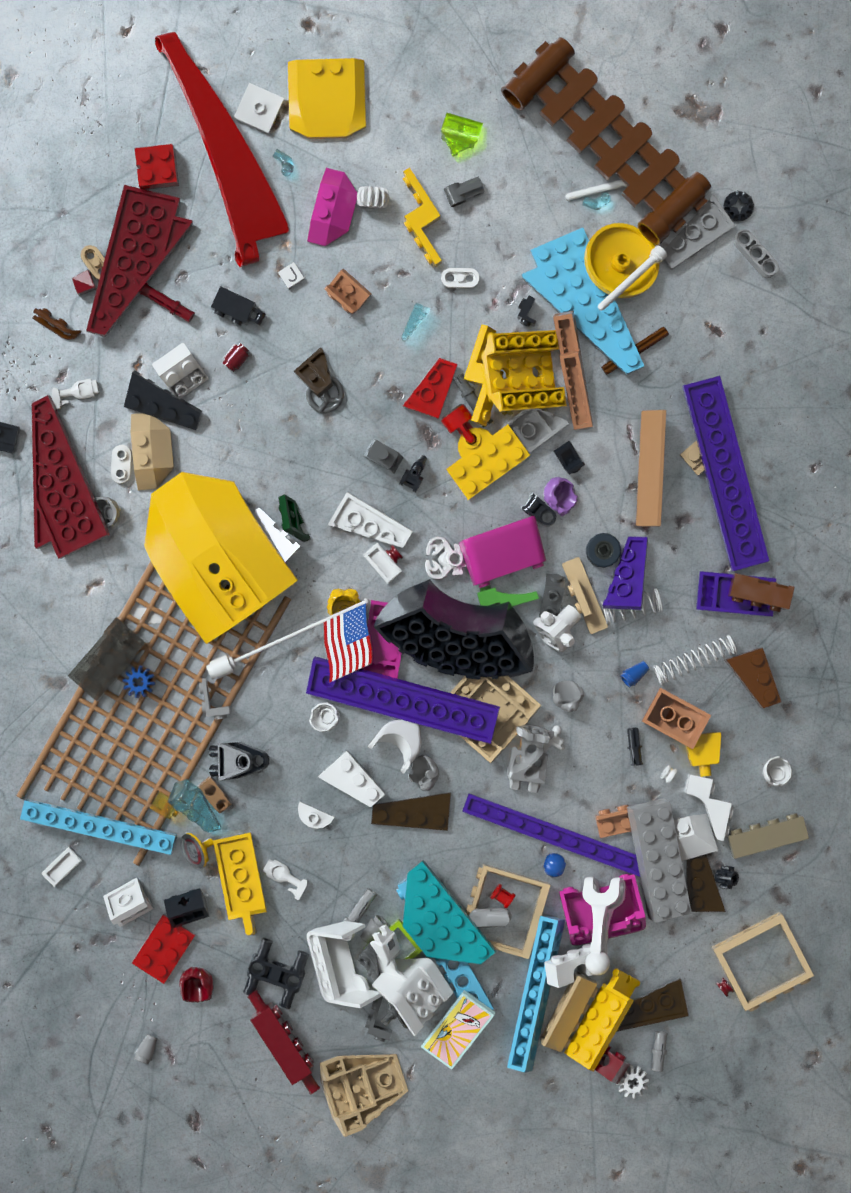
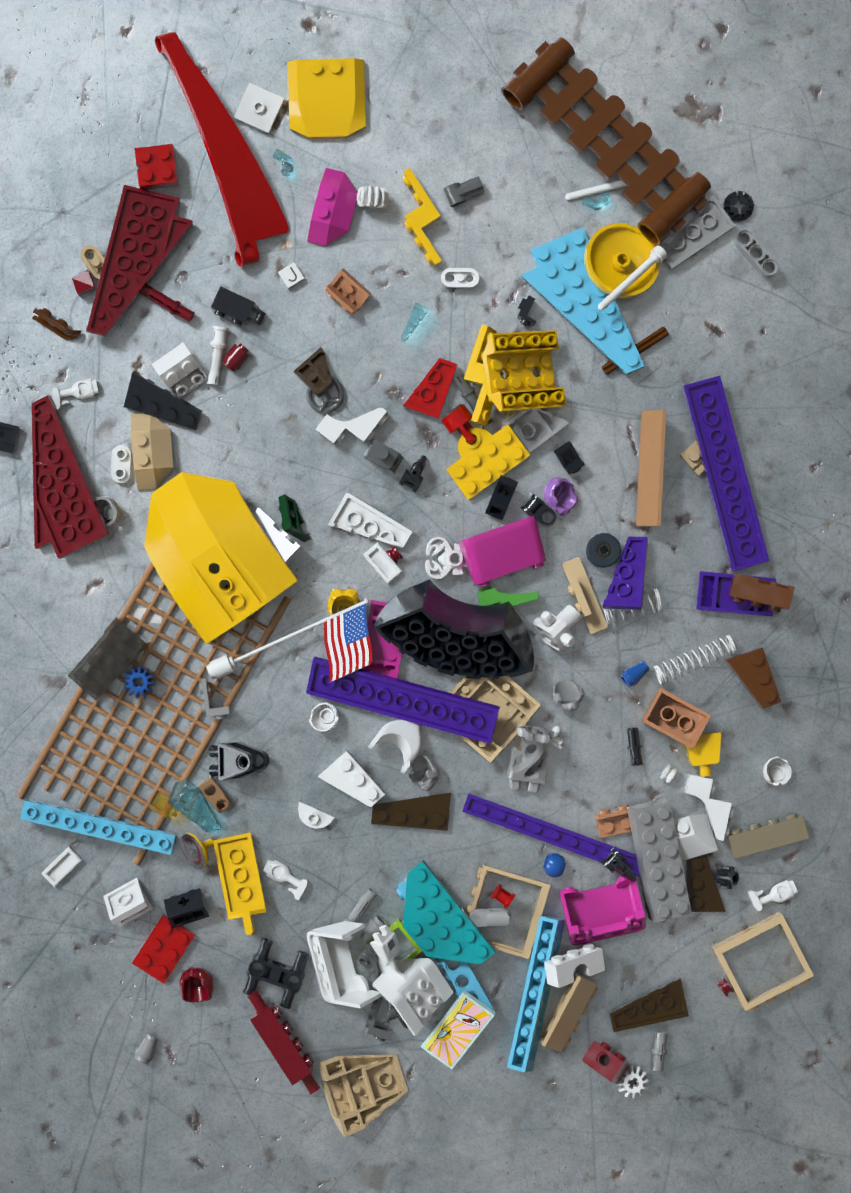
(218, 345): none -> white pin
(360, 427): none -> white arch
(460, 133): clear neon green slope -> none
(501, 497): none -> black brick
(553, 594): dark grey bracket -> none
(573, 369): nougat slope -> none
(602, 908): white piece -> none
(602, 1020): yellow hinge -> none
(614, 862): none -> black piece
(779, 893): none -> white piece

